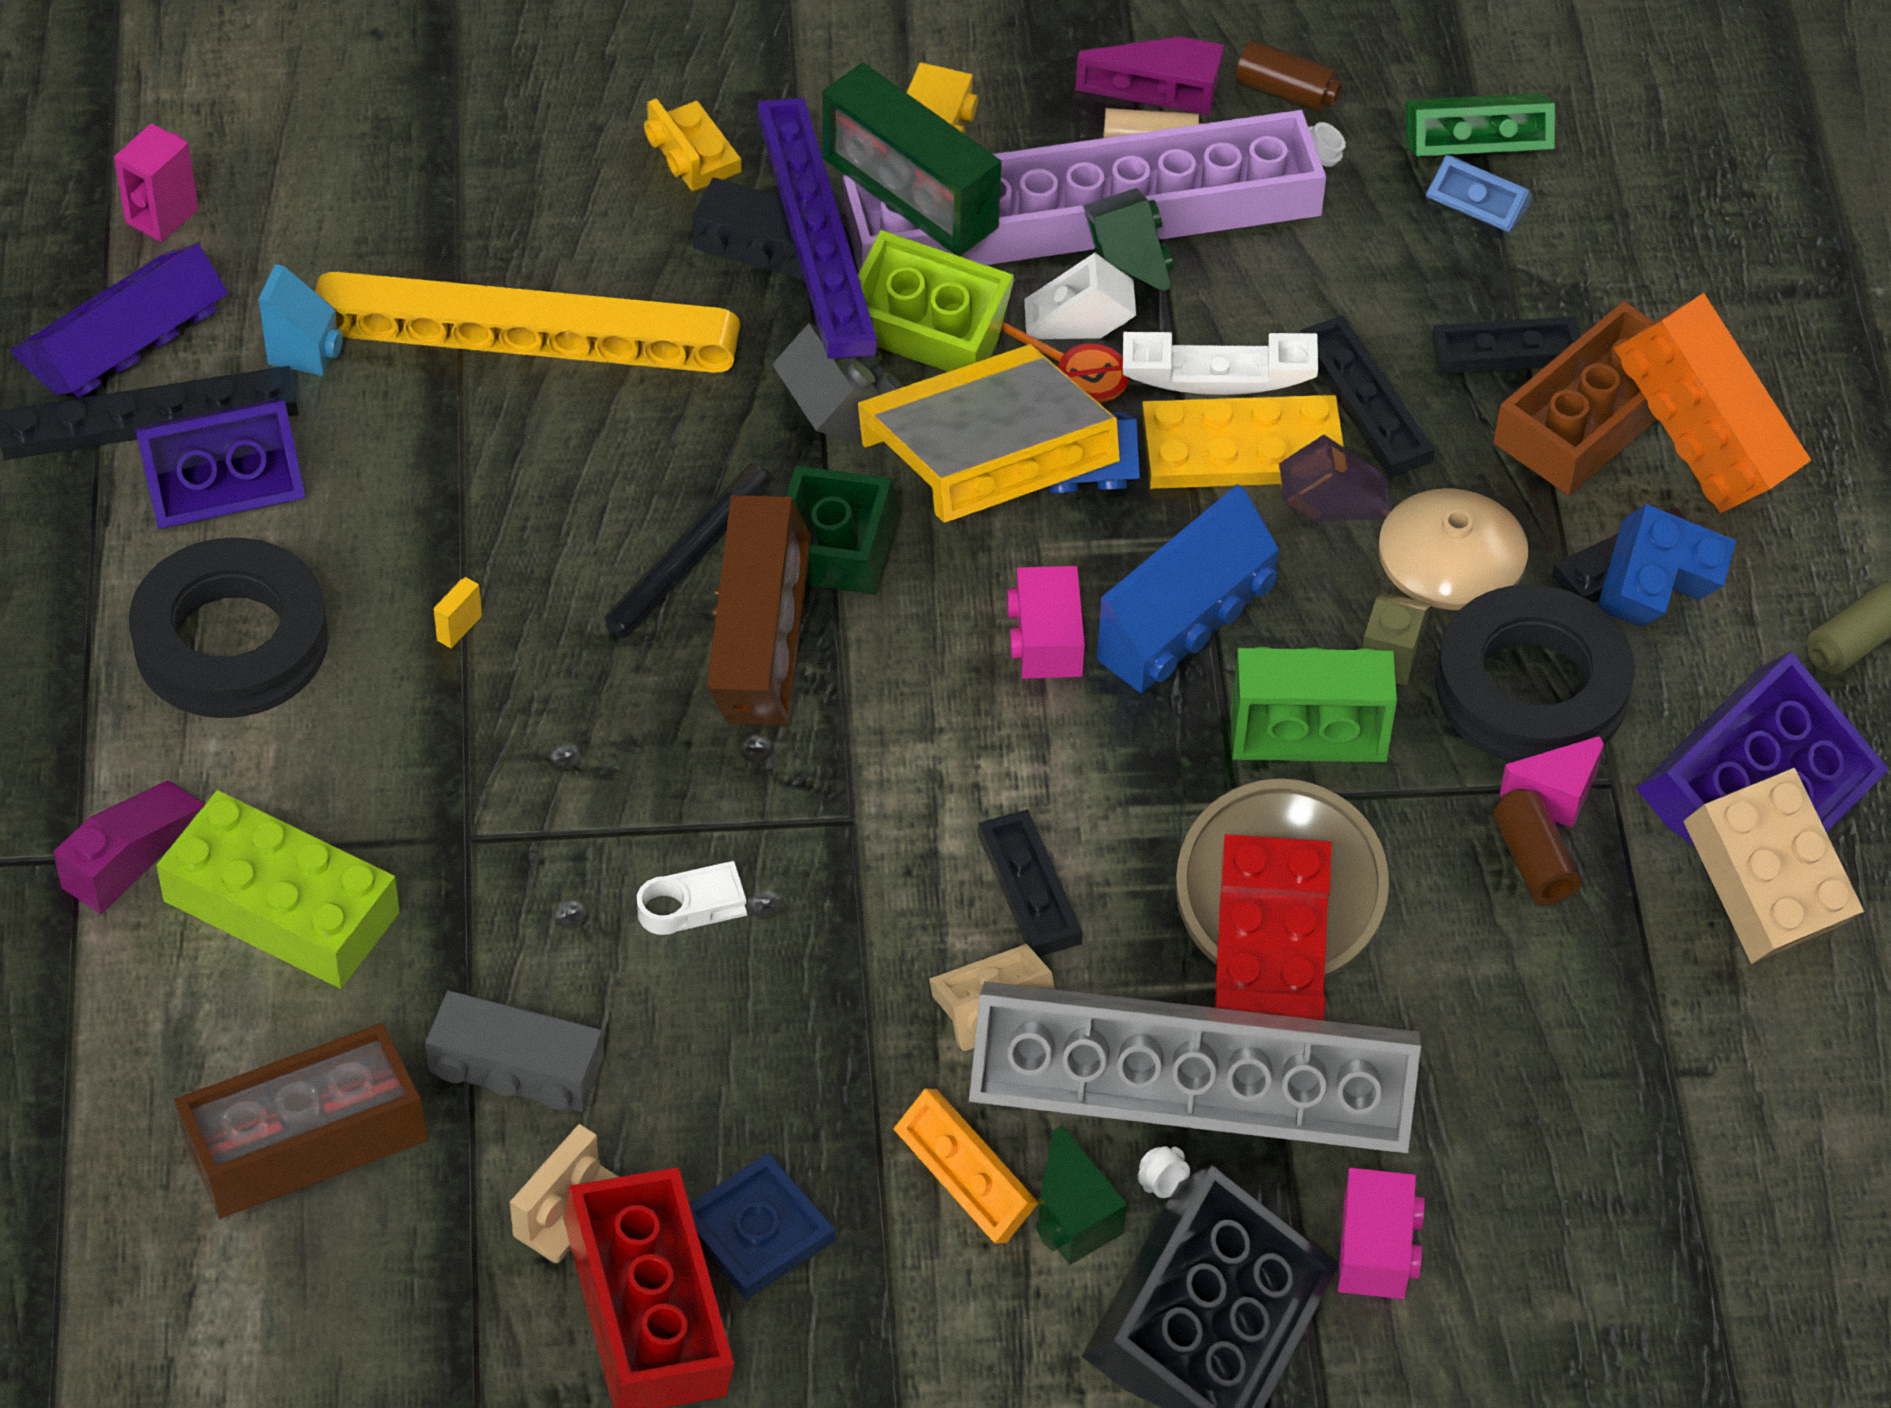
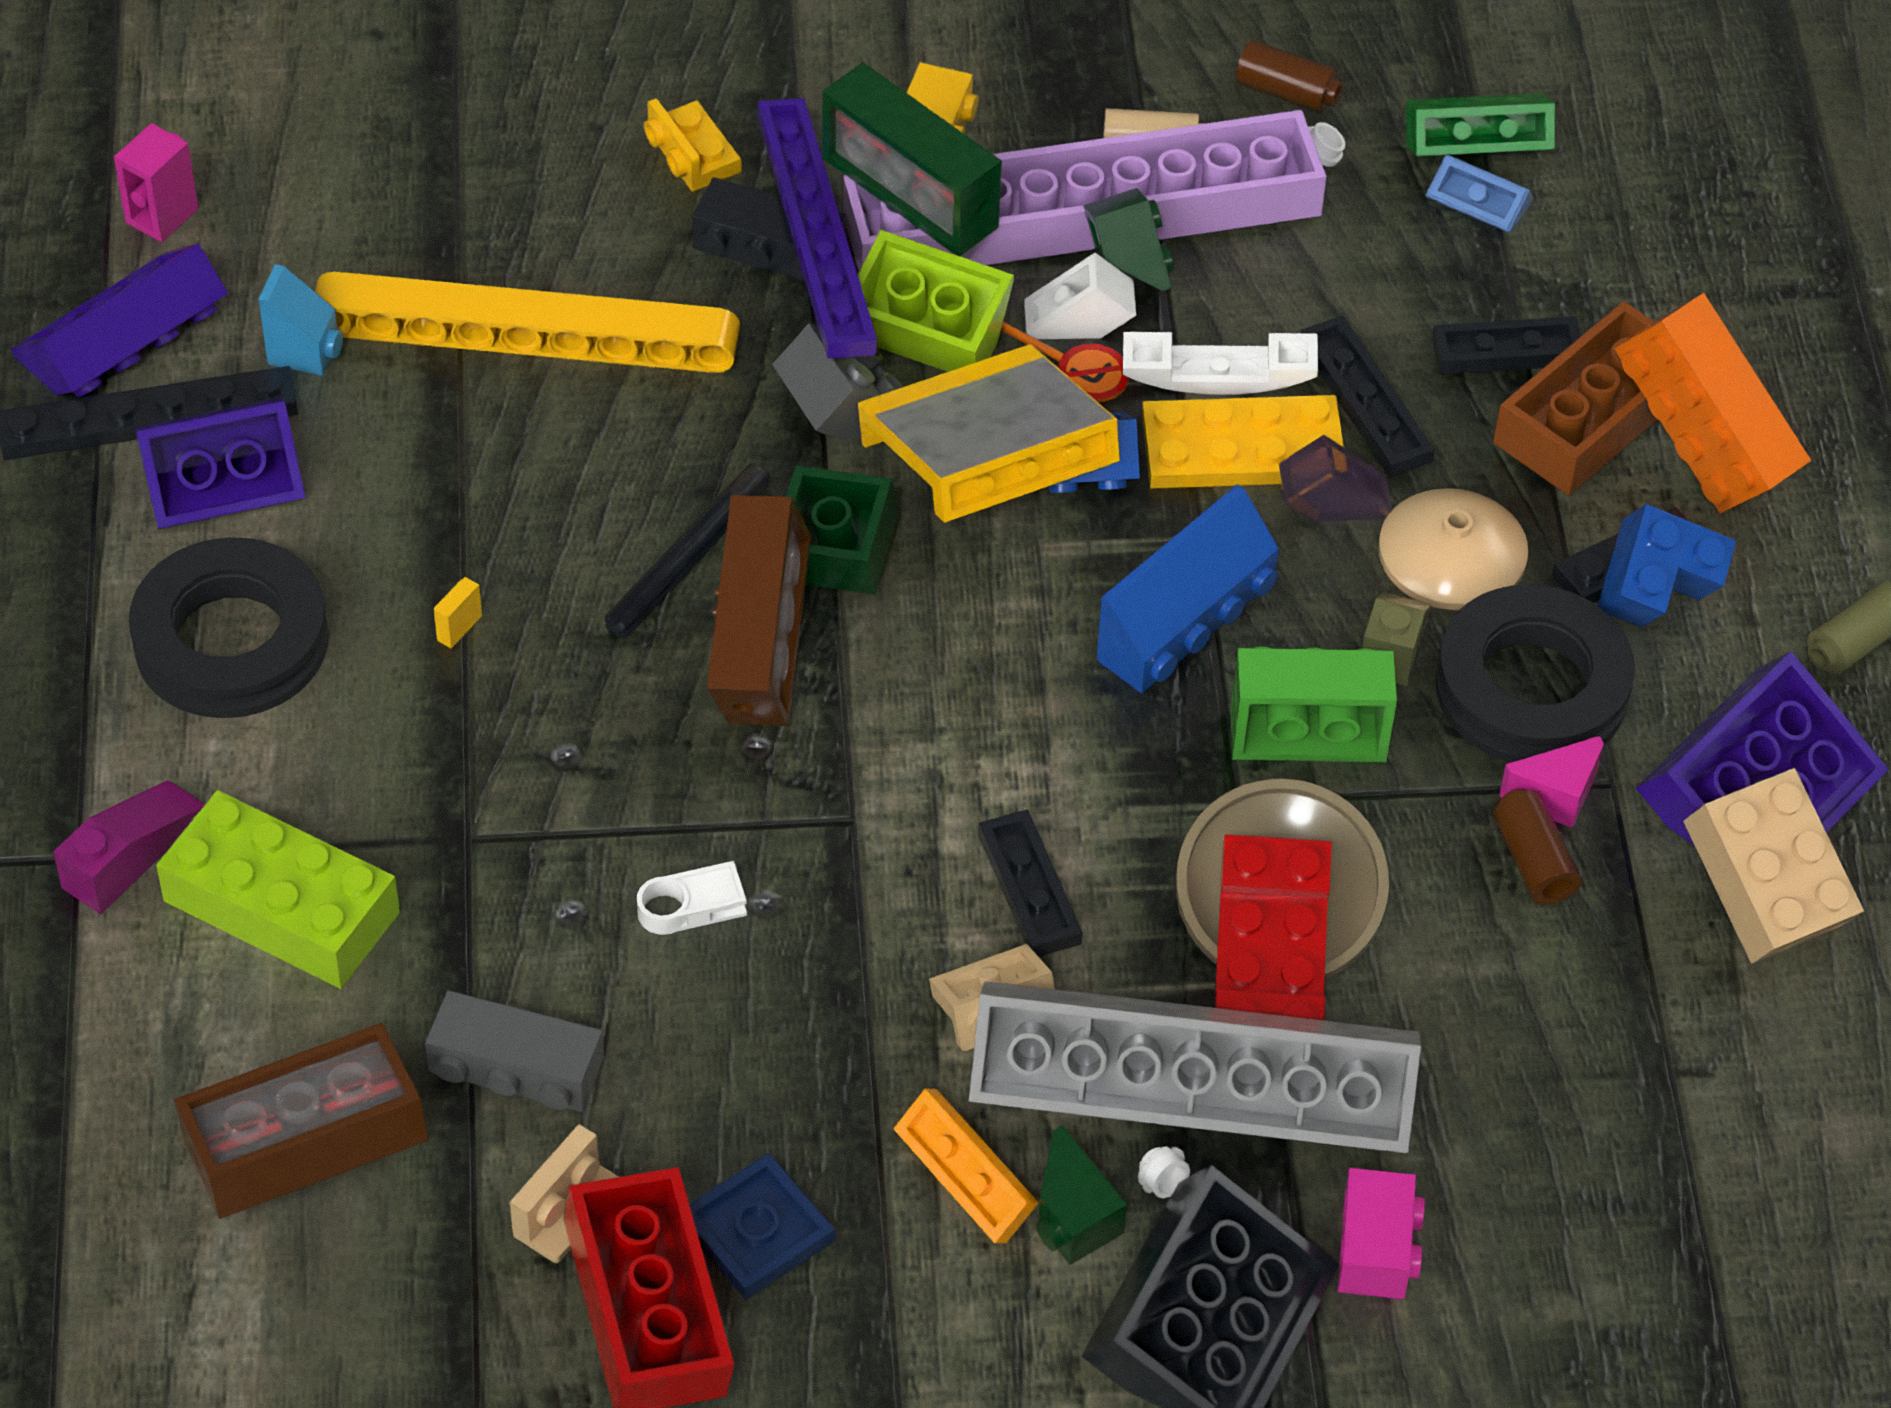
(1048, 622): dark pink brick -> none
(1159, 72): magenta slope -> none

